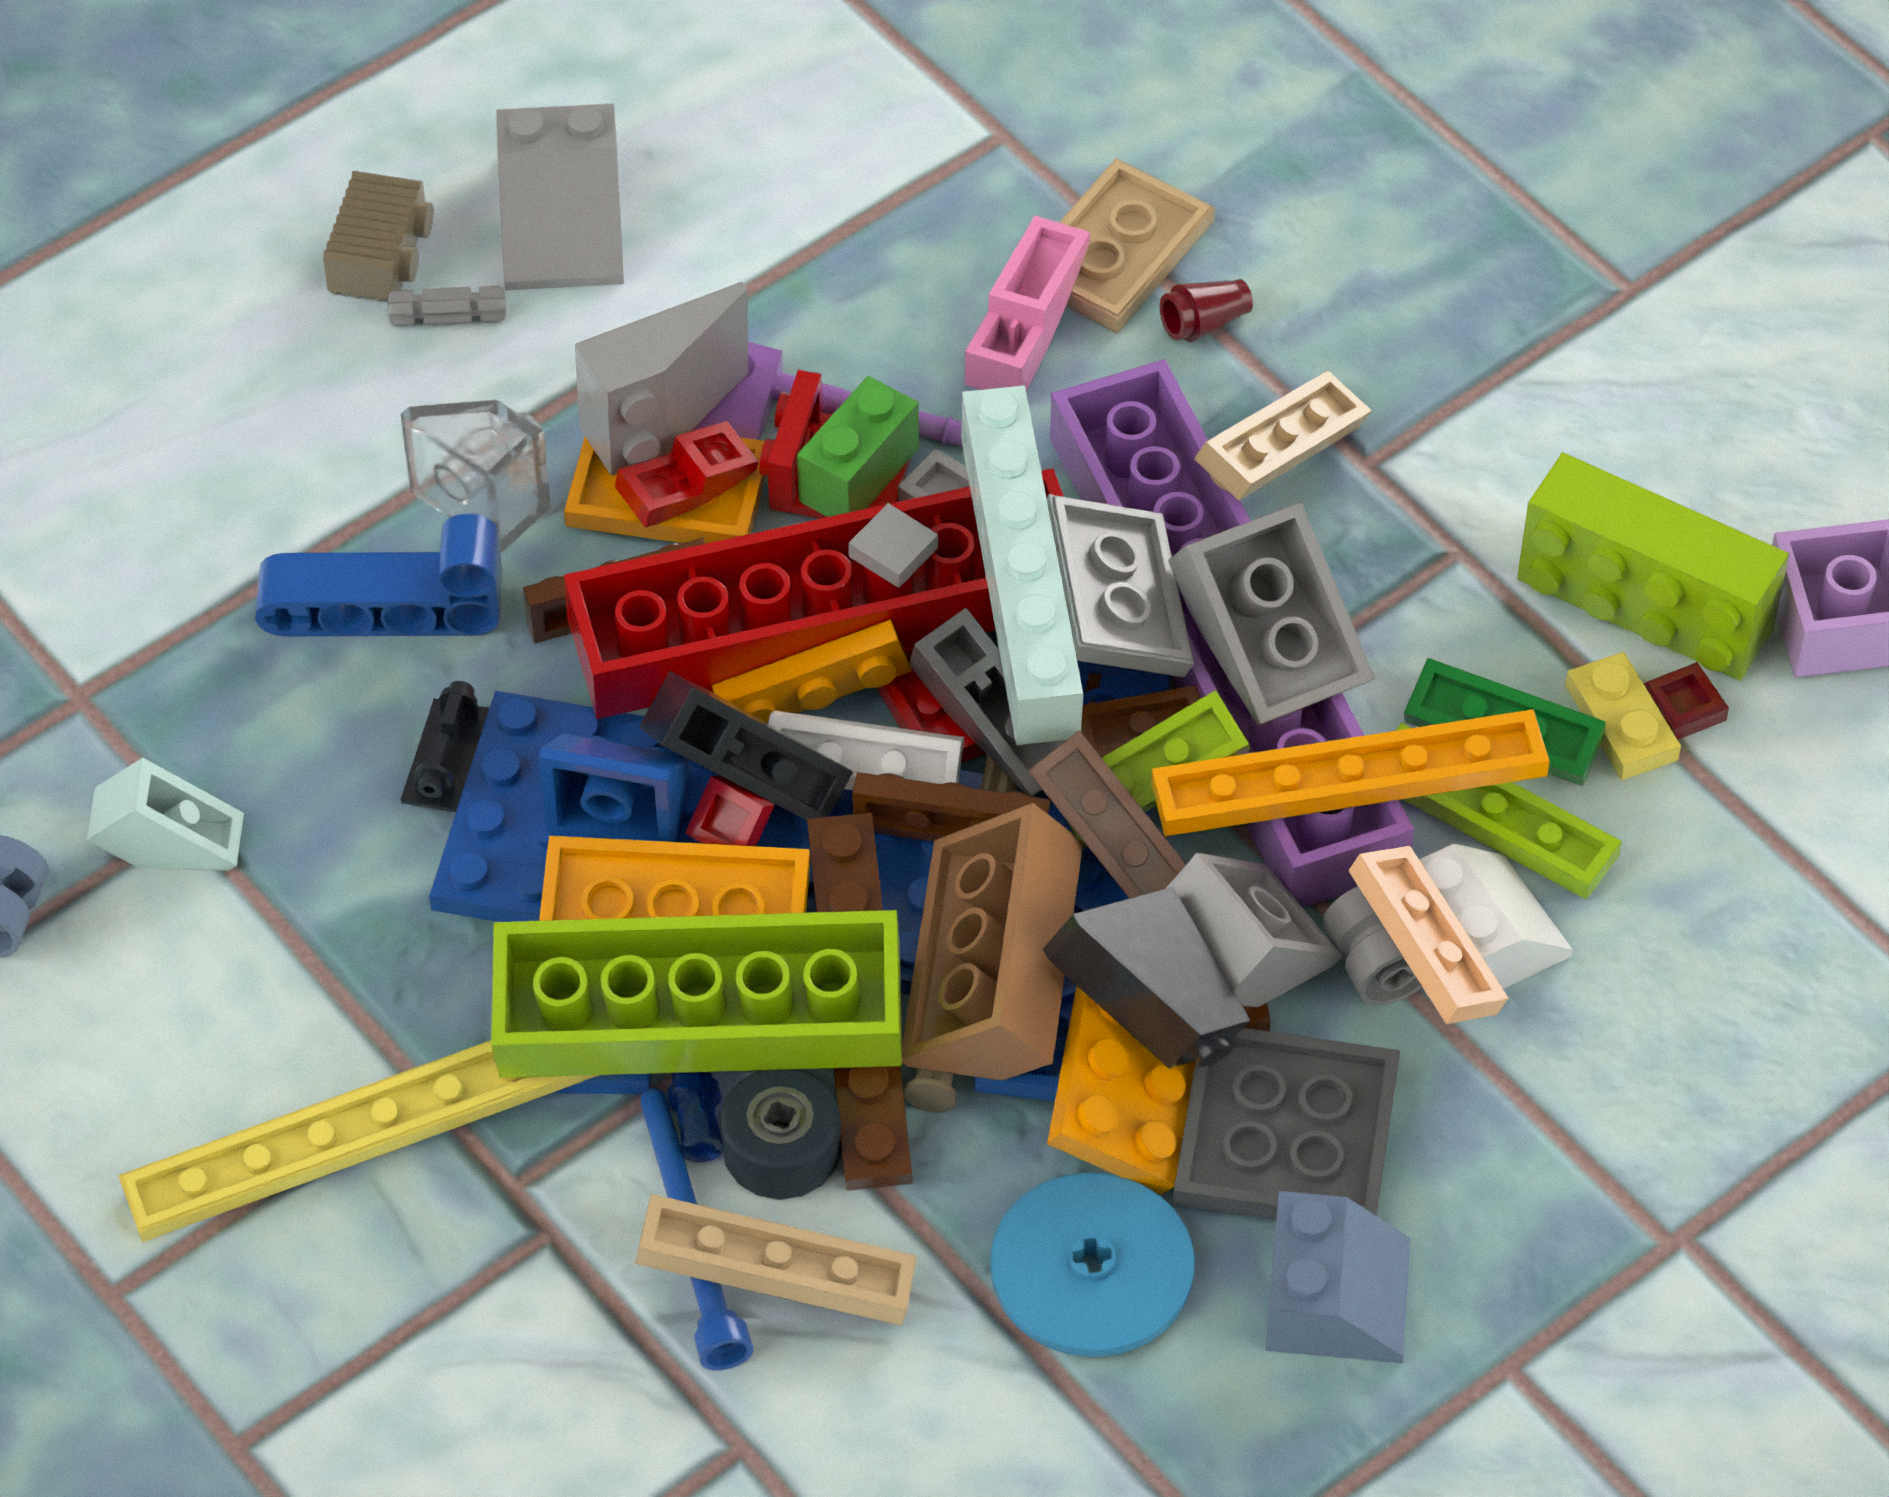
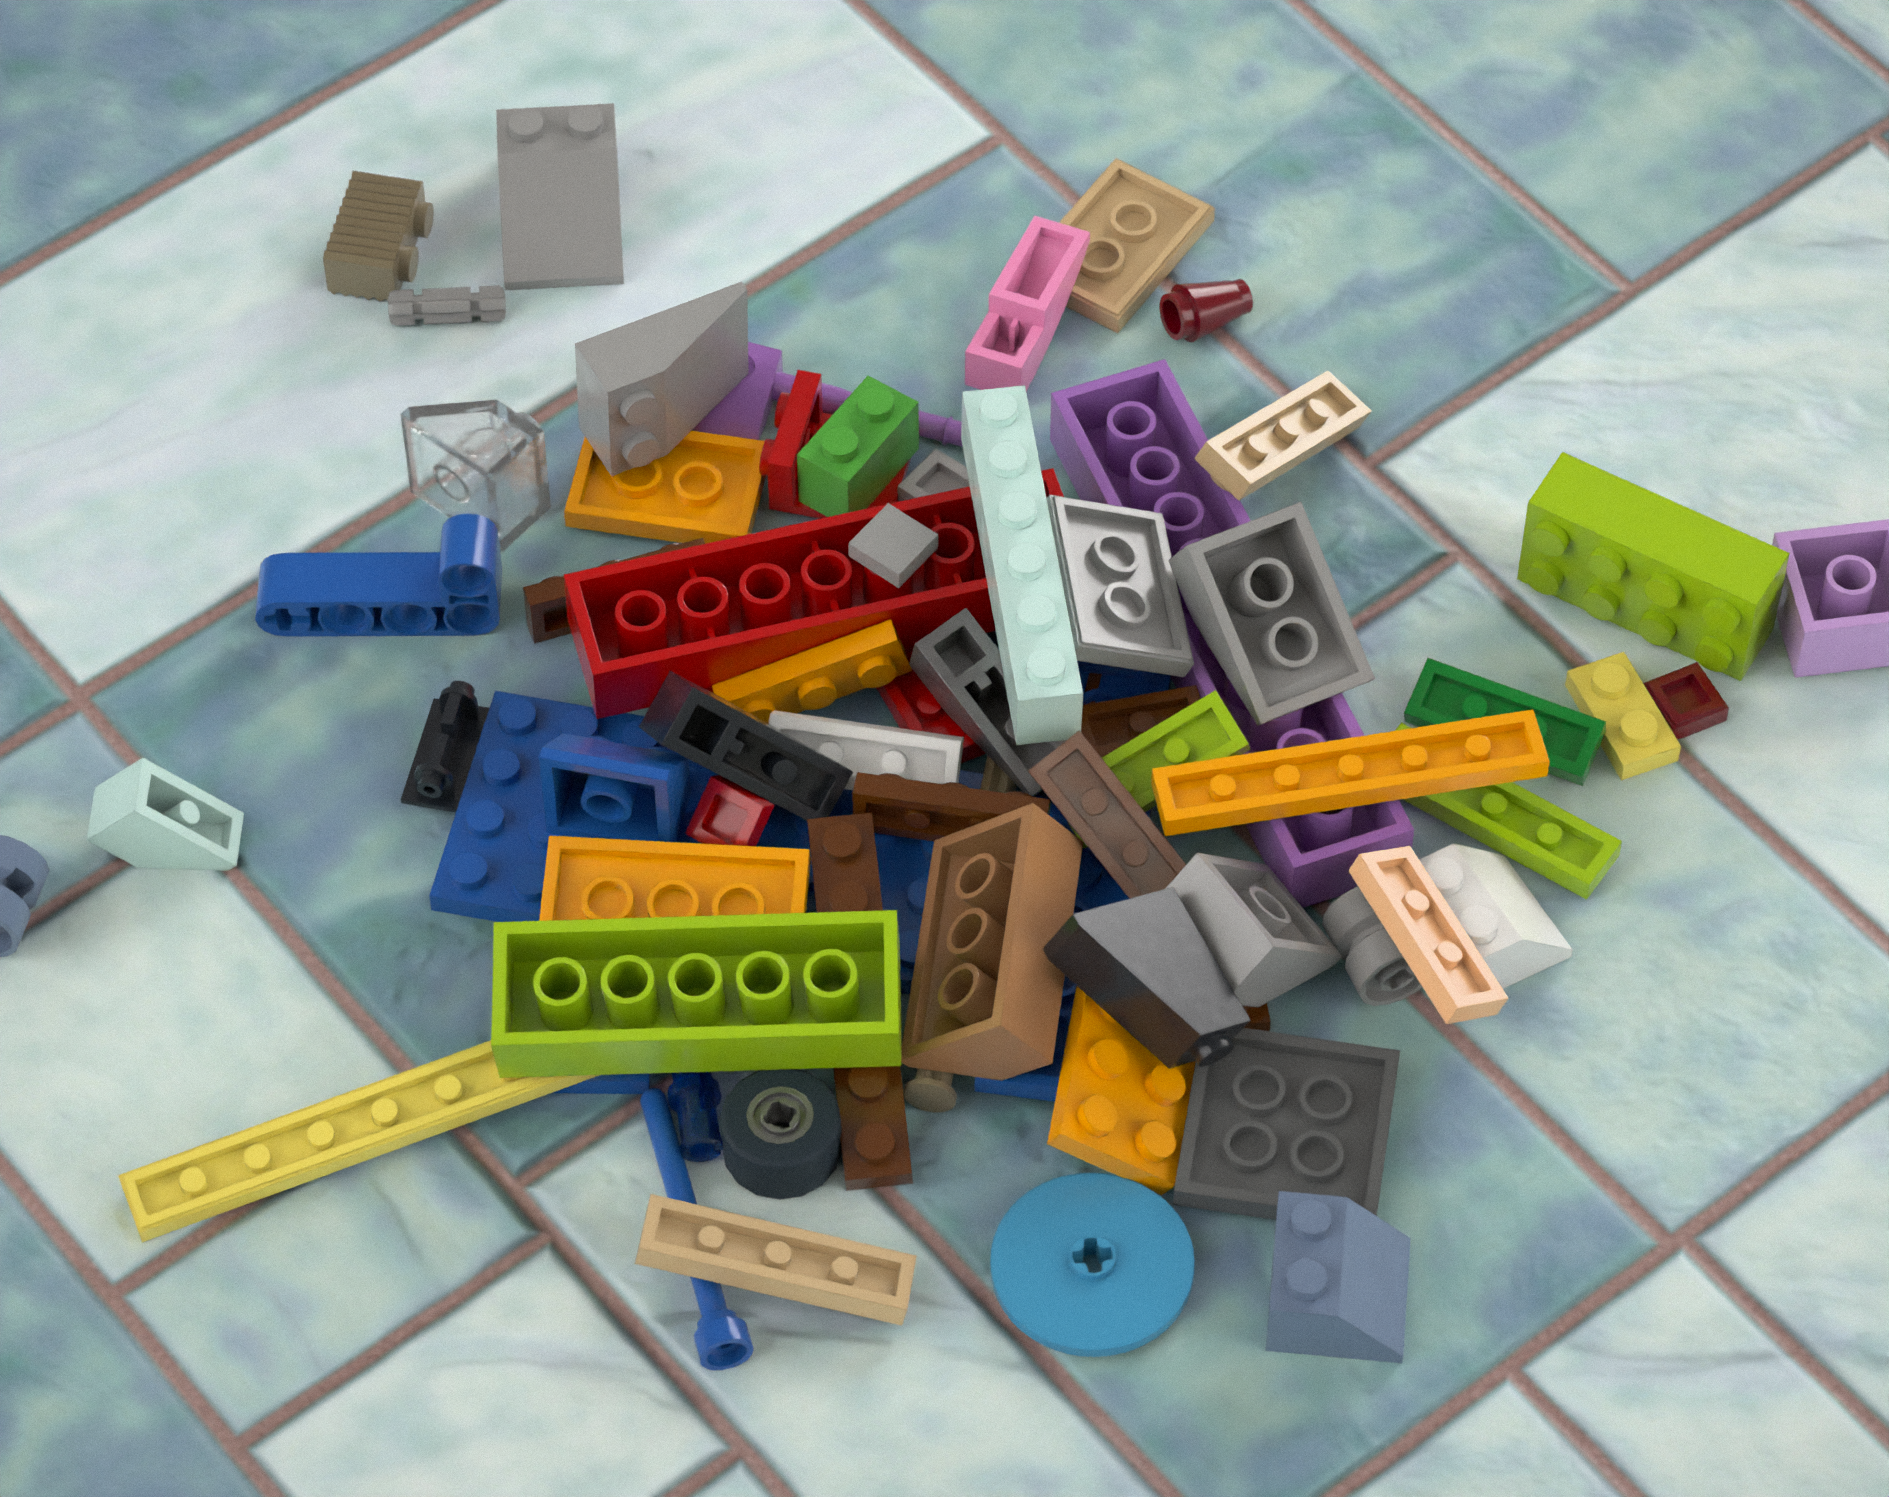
(696, 471): red slope -> none

